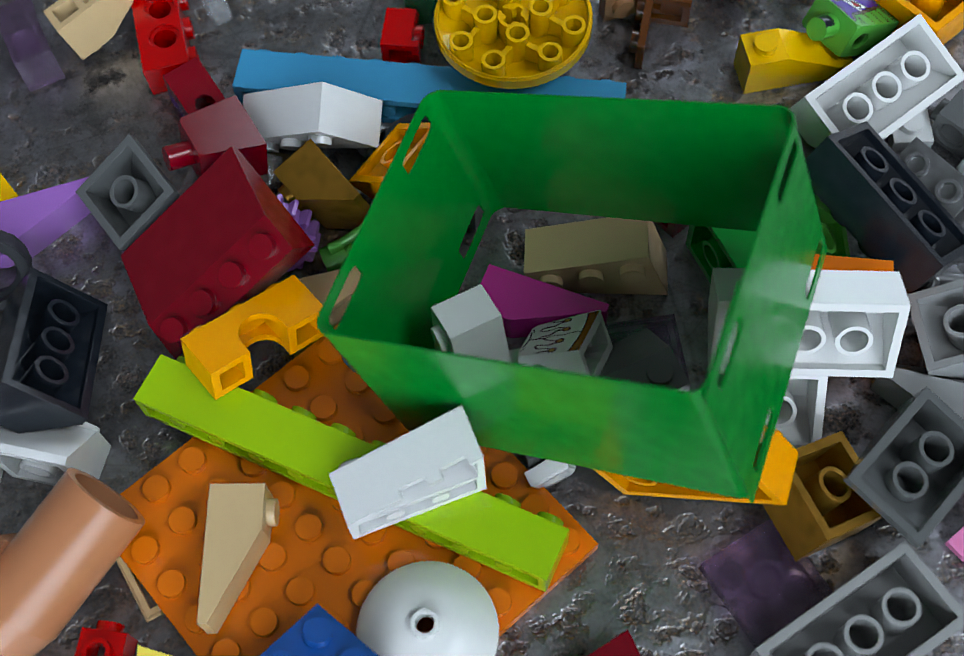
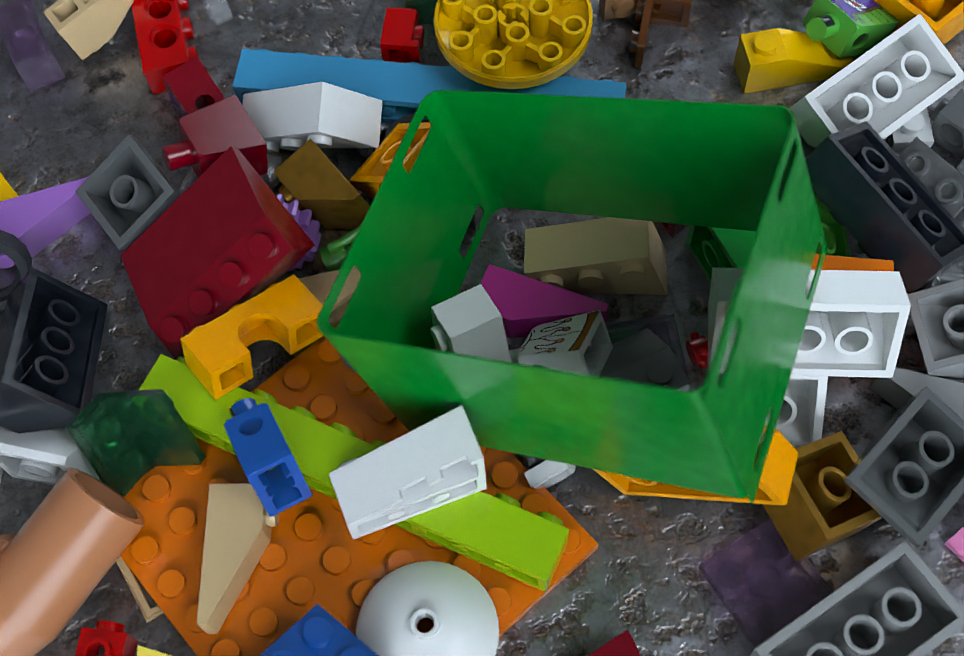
(130, 433): none -> clear green bracket
(261, 447): none -> blue torso
(698, 349): none -> red piece

